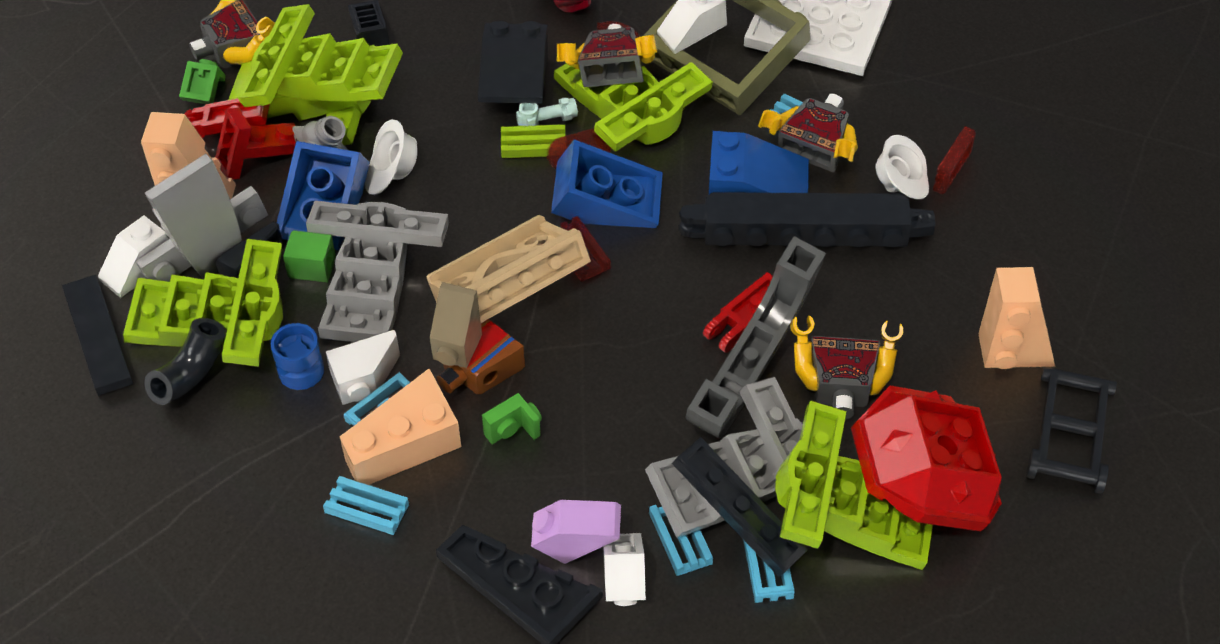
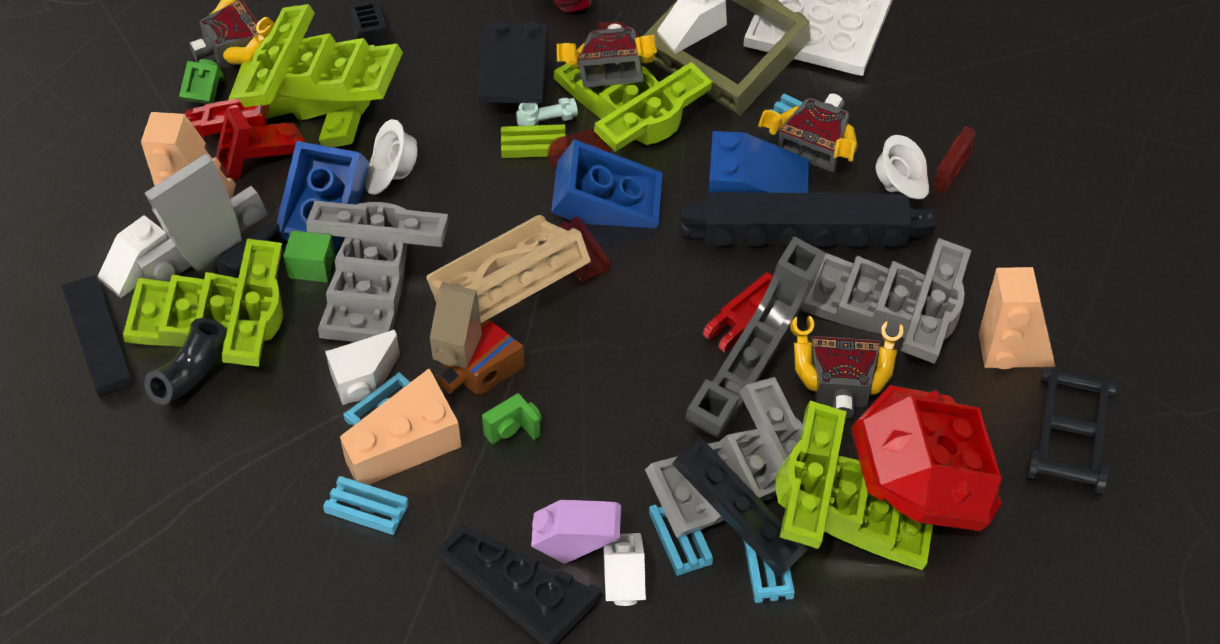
(297, 356): blue wheel -> none
(325, 132): light grey animal -> none
(871, 294): none -> light grey slope

